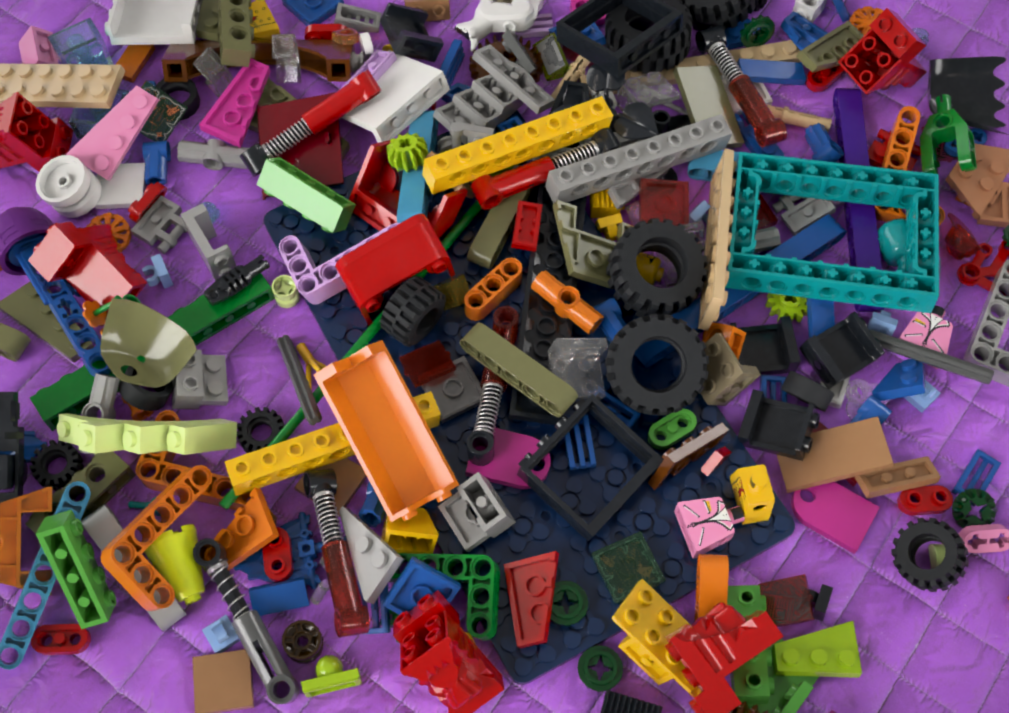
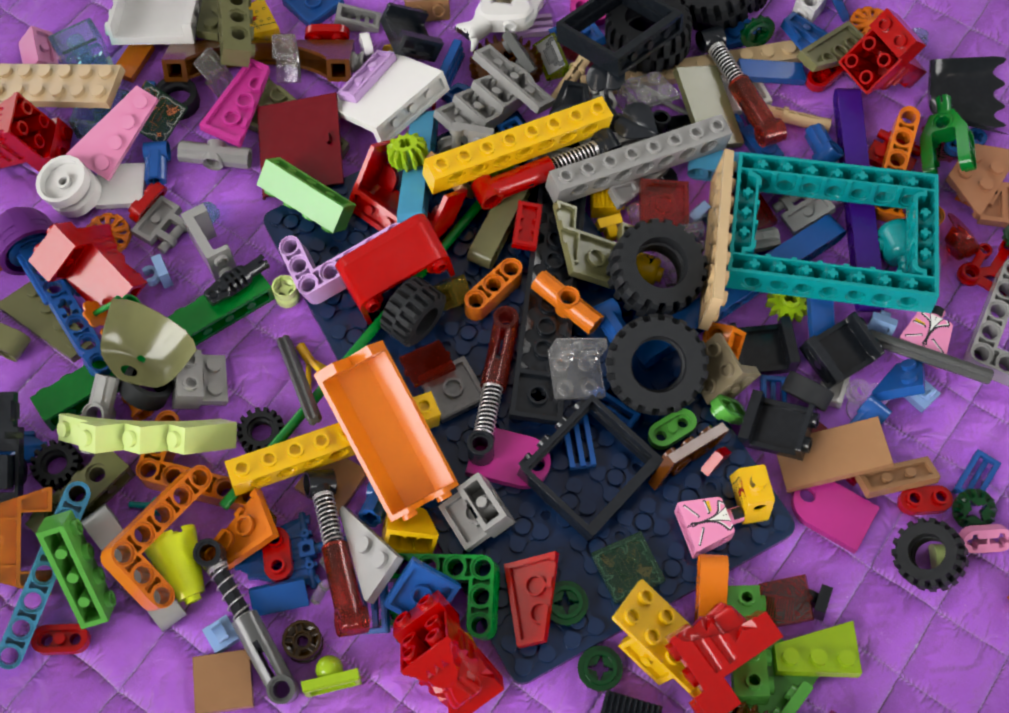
(315, 120): piece -> none
(346, 36): clear orange tile -> none
(519, 369): olive beam -> none
(727, 409): none -> bright green plate

